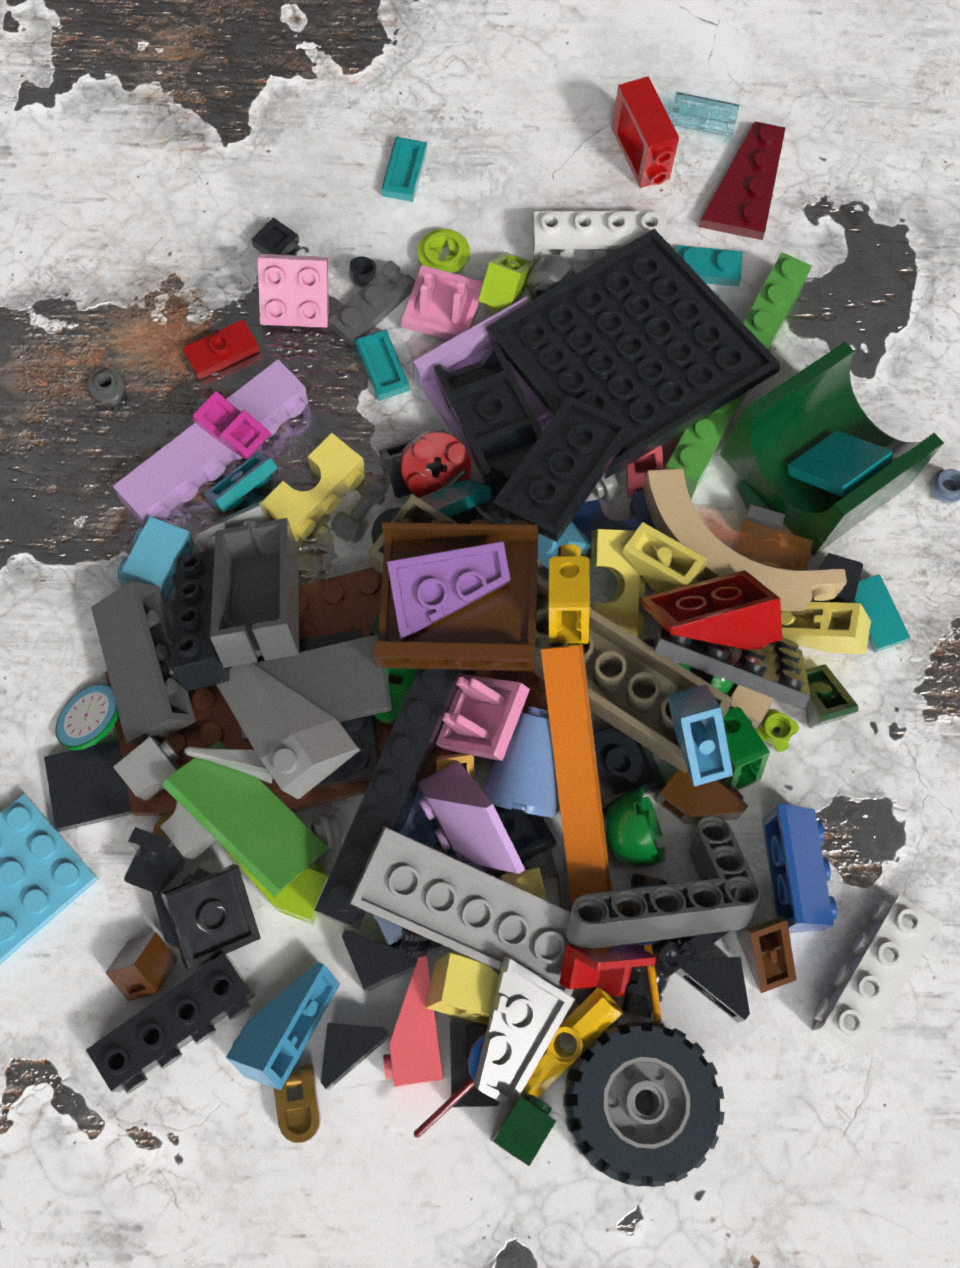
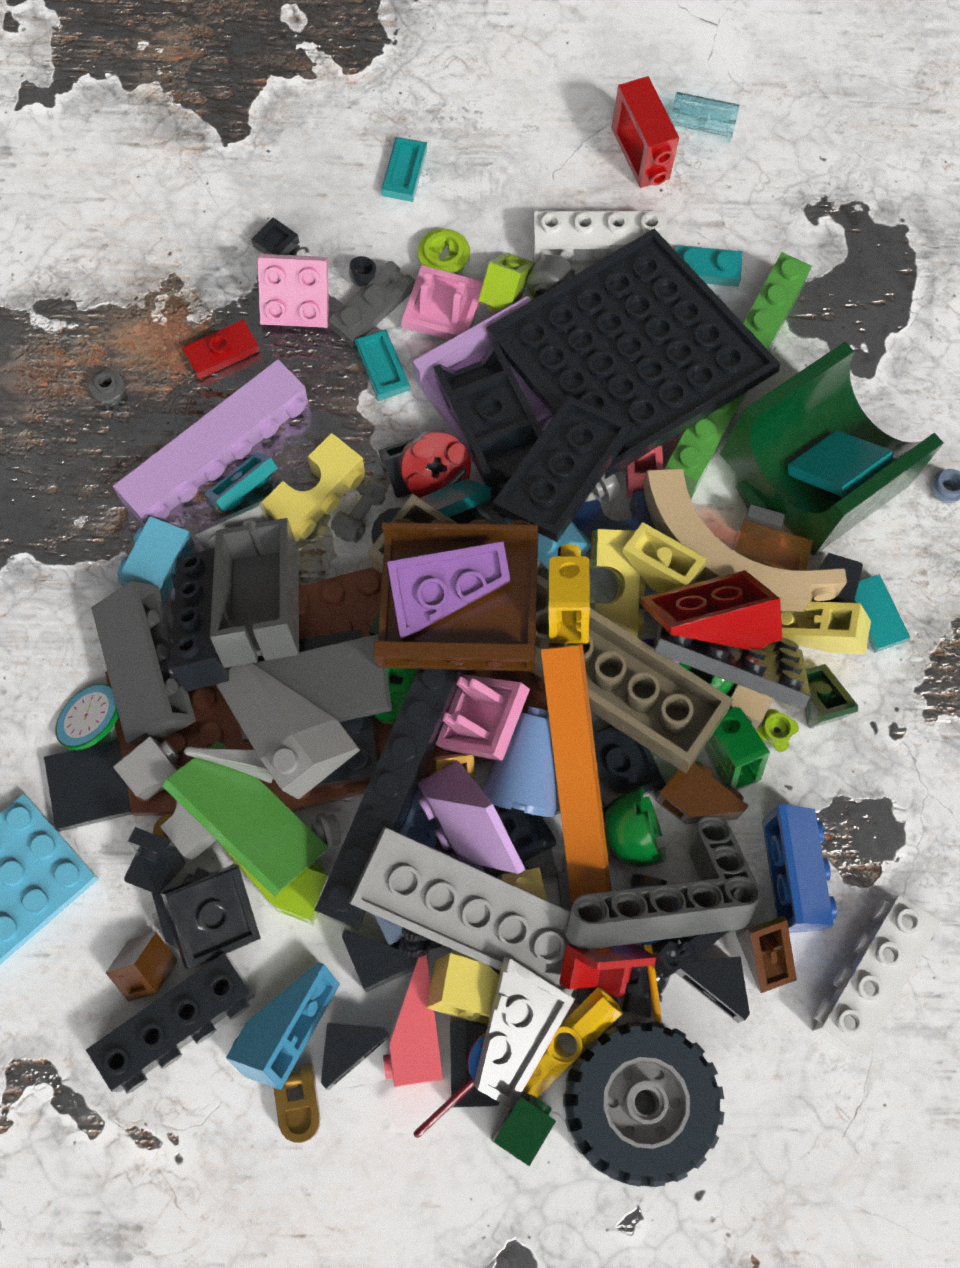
(230, 426): dark pink slope -> none
(701, 734): dark azure slope -> none
(747, 188): dark red wing -> none

